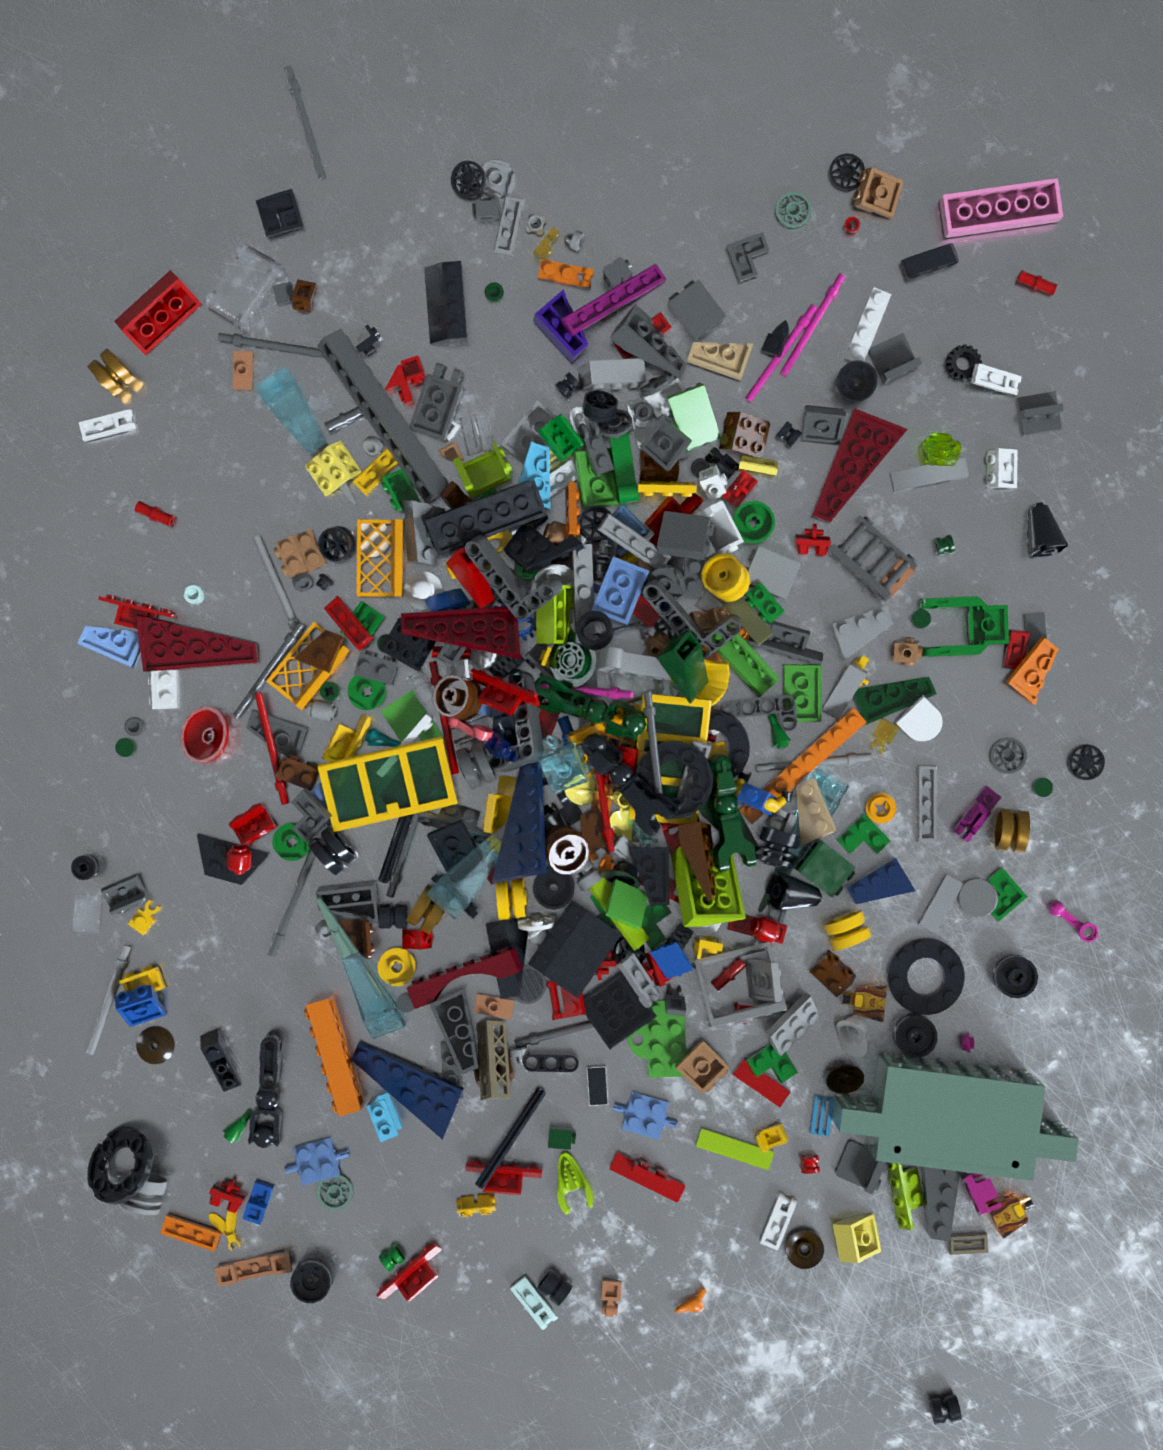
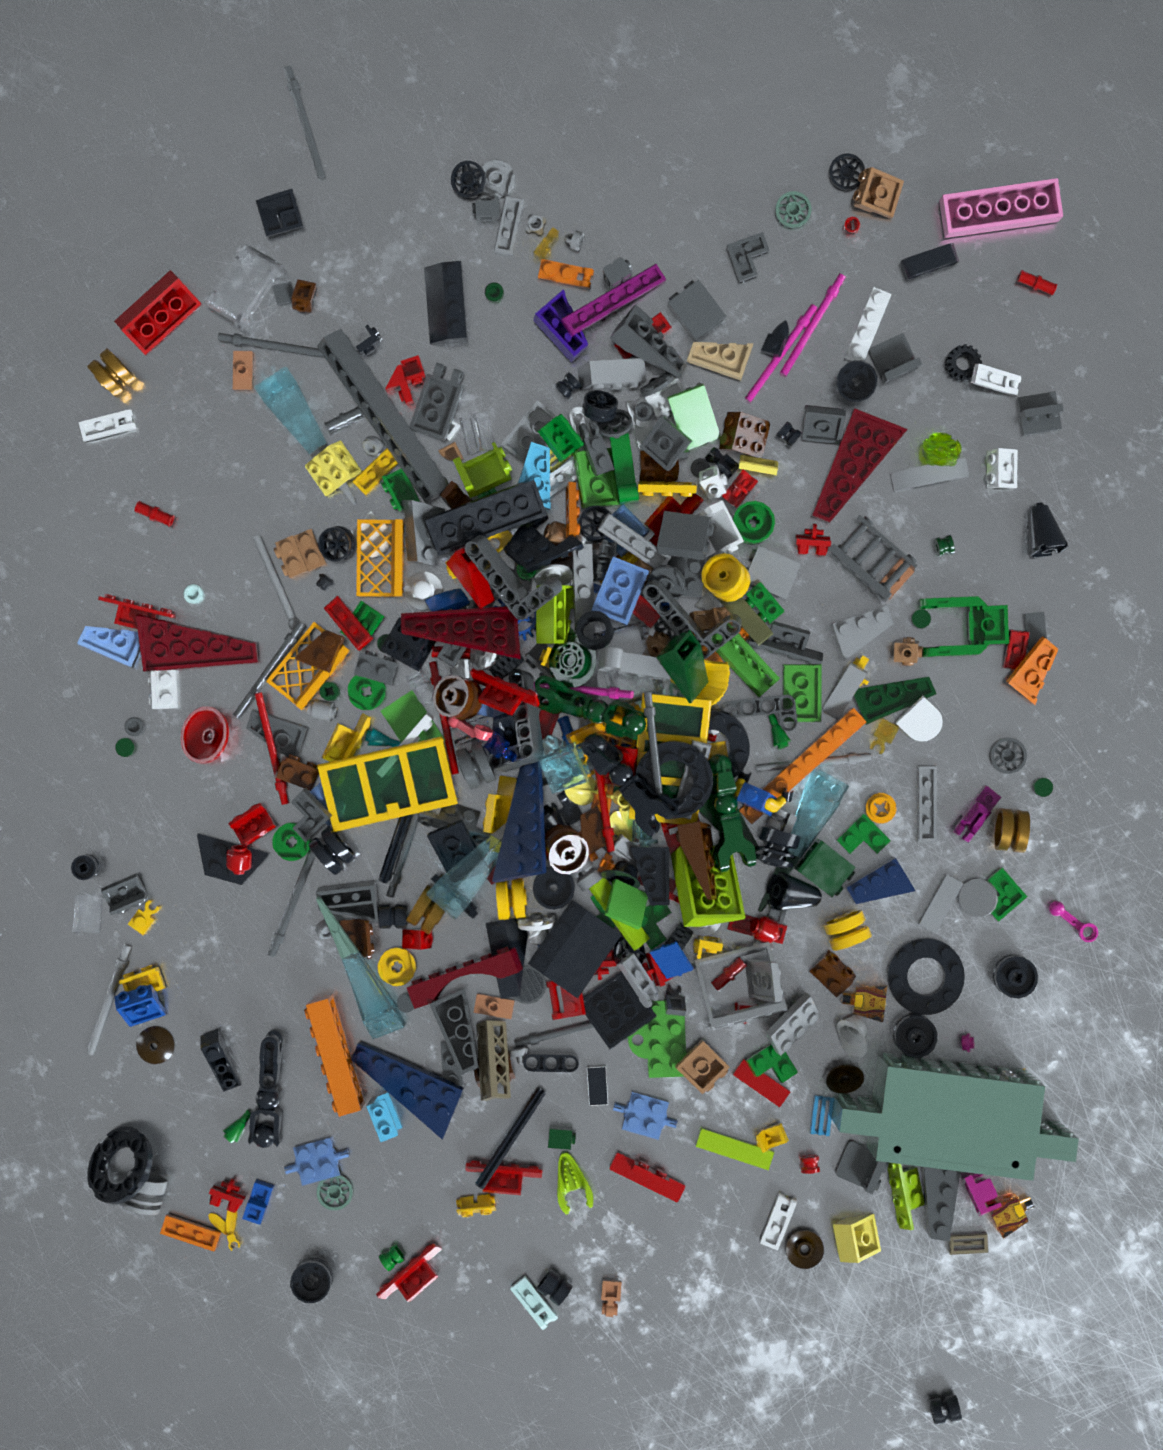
(253, 1267): nougat slope -> none
(302, 581): dark grey tile -> none
(693, 1303): orange animal -> none
(812, 812): tan wing -> none
(1086, 762): black wheel -> none

